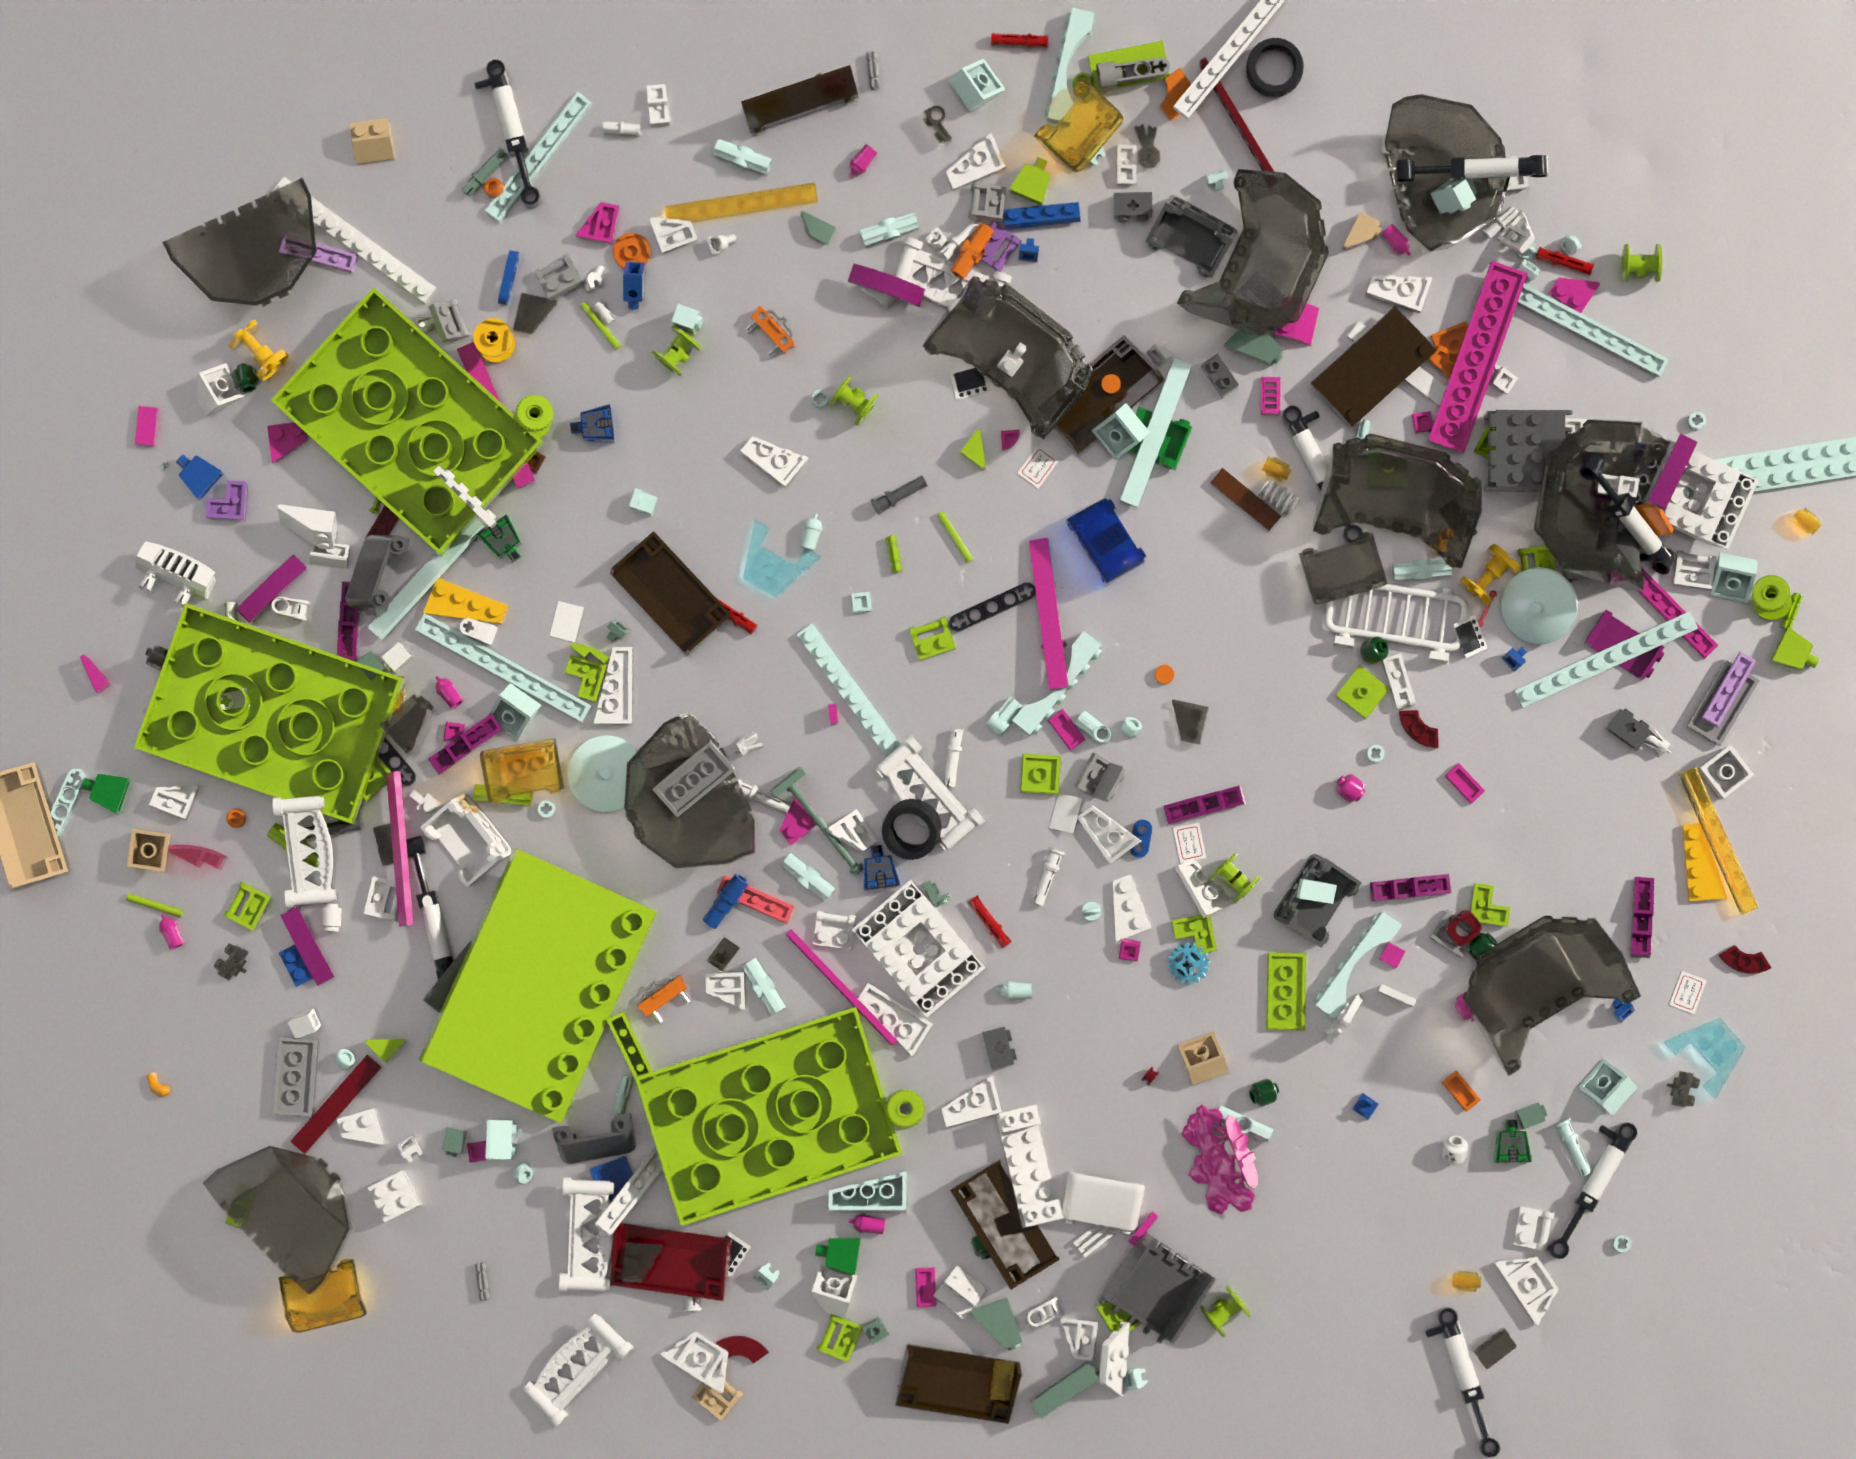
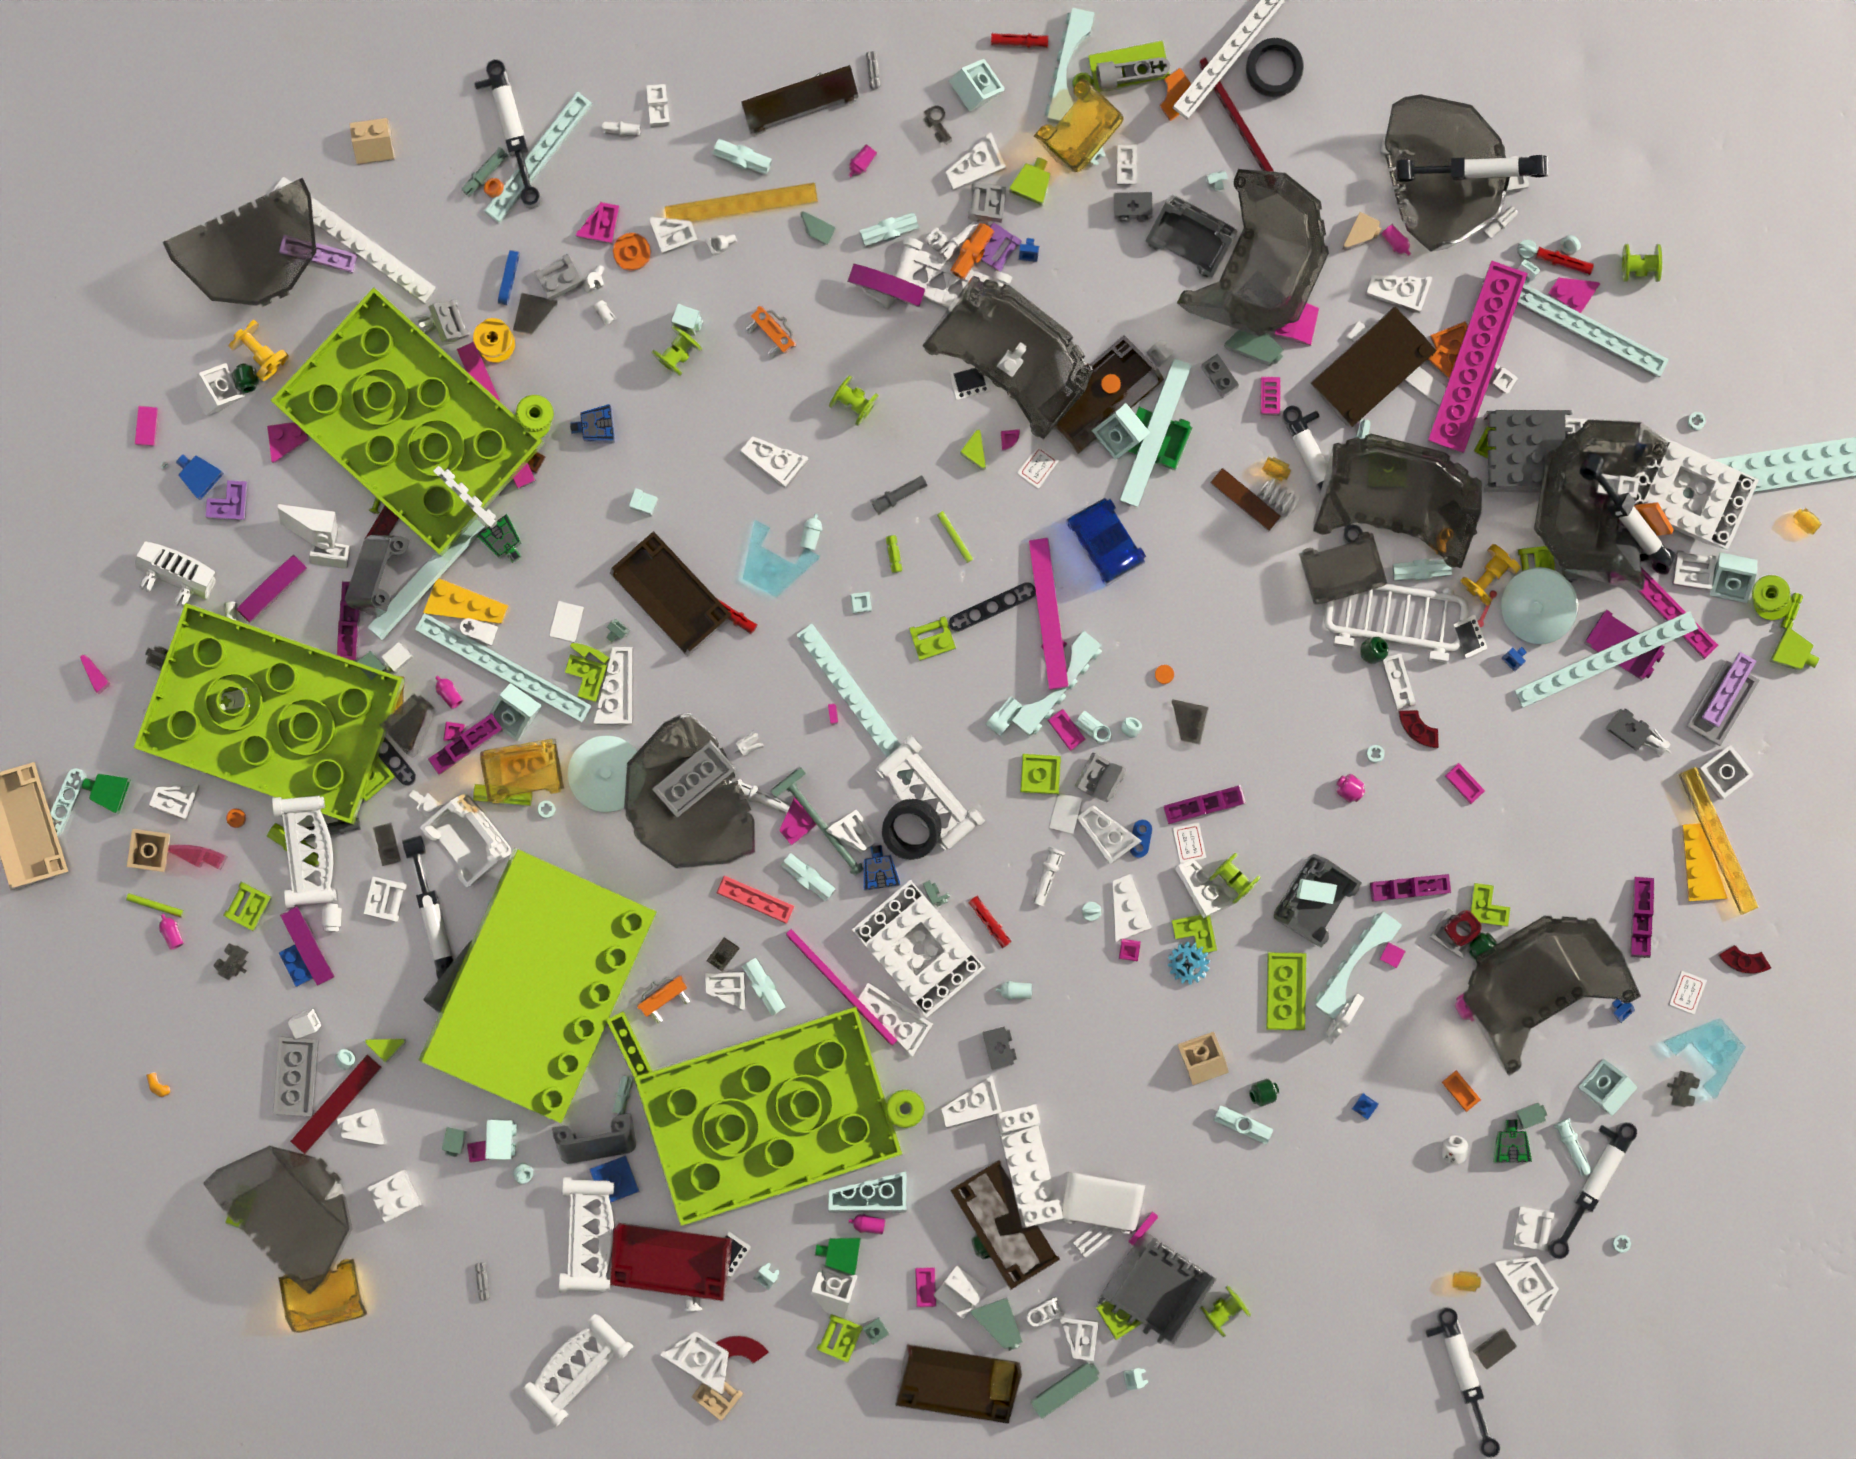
(292, 608): white piece -> none
(399, 848): dark pink tile -> none
(408, 1147): white tile -> none
(600, 325): lime bar -> none
(630, 1193): white plate -> none
(633, 283): blue torso -> none
(638, 1260): clear smoke wing -> none
(726, 900): blue piece -> none
(824, 402): light aqua bush -> none
(833, 936): white plate -> none
(953, 757): white pin -> none
(1041, 215): blue plate -> none
(1114, 1359): white wing -> none
(1148, 155): clear smoke piece -> none
(1150, 1076): dark red bush -> none
(1216, 1165): dark pink plant -> none
(1362, 692): lime plate -> none
(1397, 995): white tile -> none
(1422, 422): dark pink tile -> none
(1454, 195): light aqua brick -> none
(1517, 234): white wing -> none
(1672, 472): magenta slope -> none

